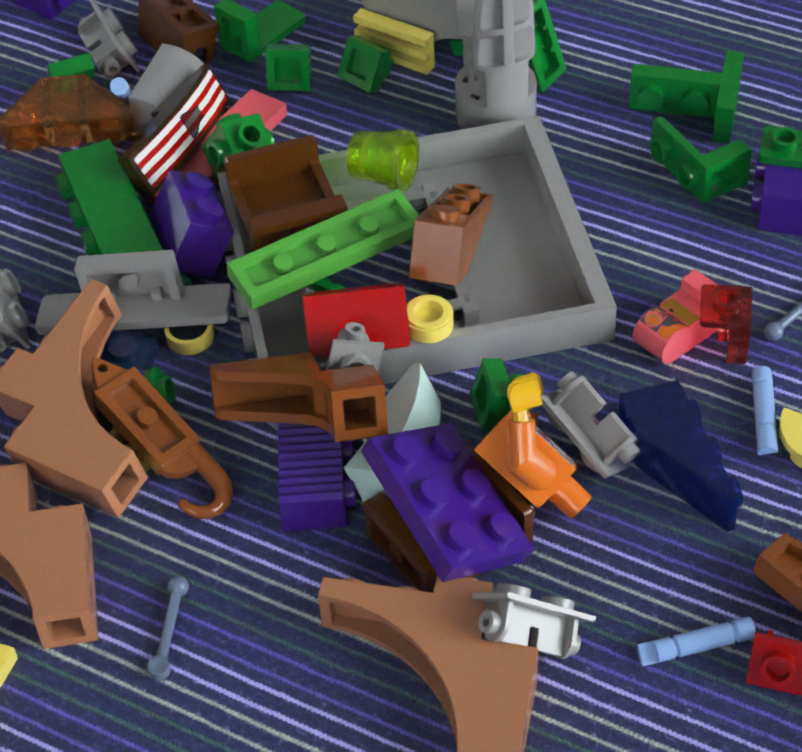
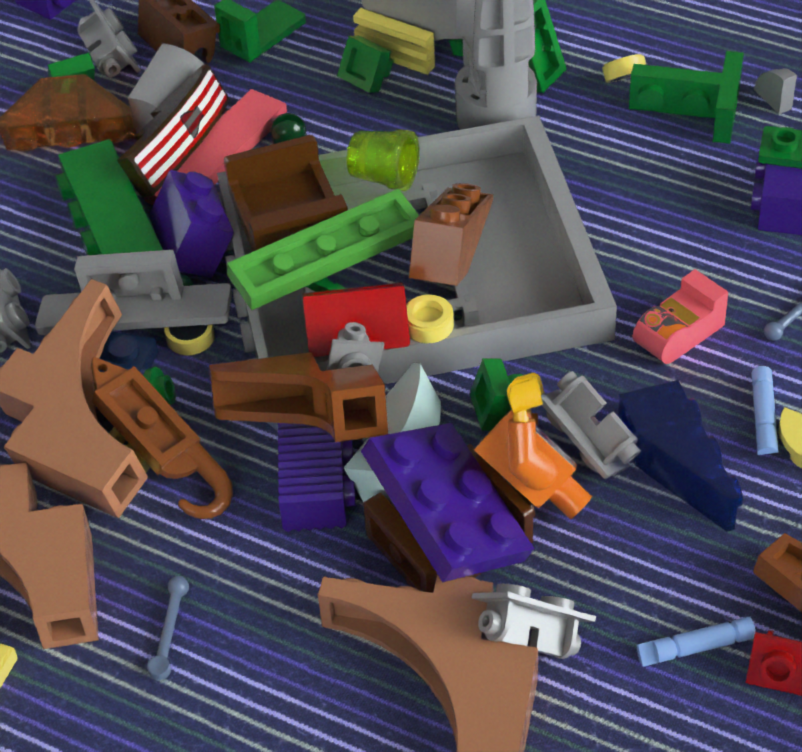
(120, 89): light blue wheel -> none
(235, 135): green brick -> none
(287, 127): none -> dark green hinge
(288, 67): green tile -> none
(621, 68): none -> light yellow tile
(703, 175): green bracket -> none
(731, 312): clear red bracket -> none
(777, 88): none -> light grey tile

